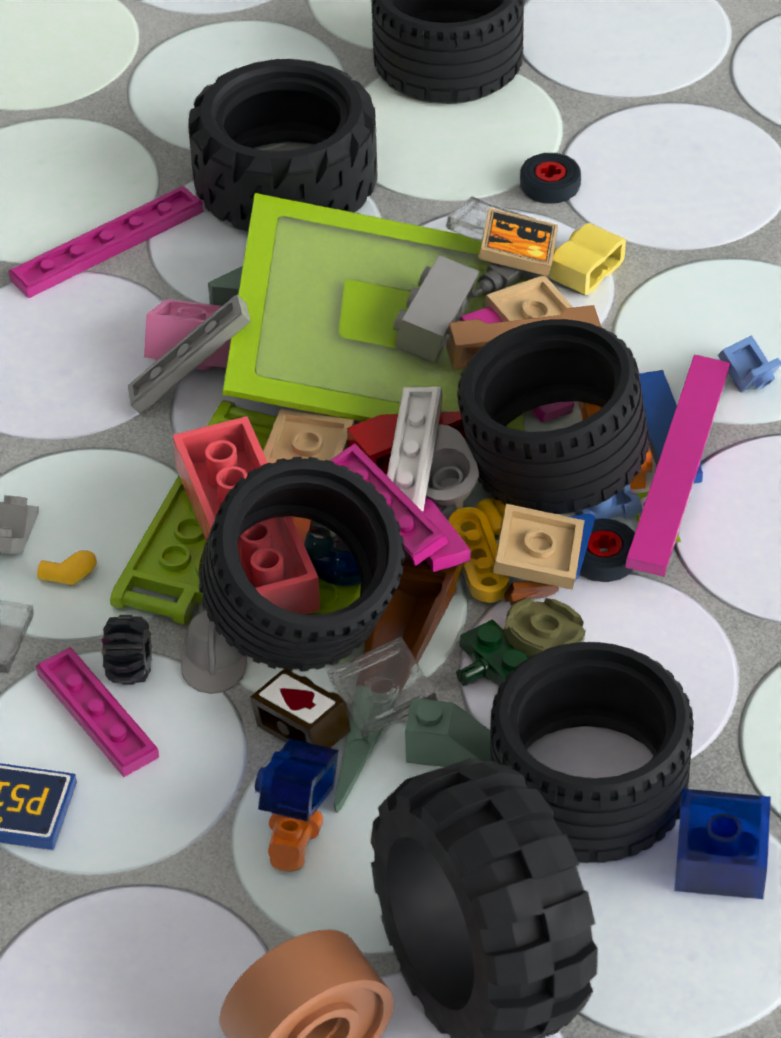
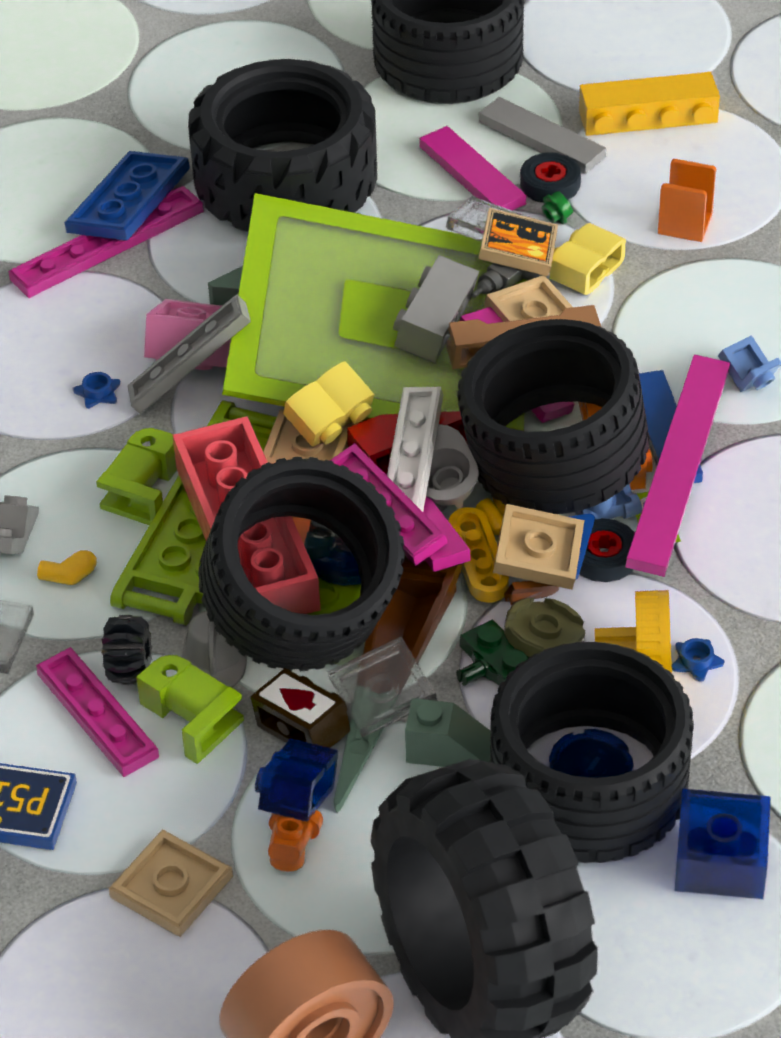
(97, 388): none -> blue plate
(127, 195): none -> blue tile
(135, 472): none -> lime piece
(171, 882): none -> tan tile
(193, 696): none -> lime piece
(329, 404): none -> light yellow brick
(471, 169): none -> dark pink tile
(541, 133): none -> light grey tile
(557, 208): none -> green plate
(591, 755): none -> tile
(649, 103): none -> yellow brick
(651, 631): none -> yellow piece
(687, 200): none -> orange piece
(696, 648): none -> blue plate

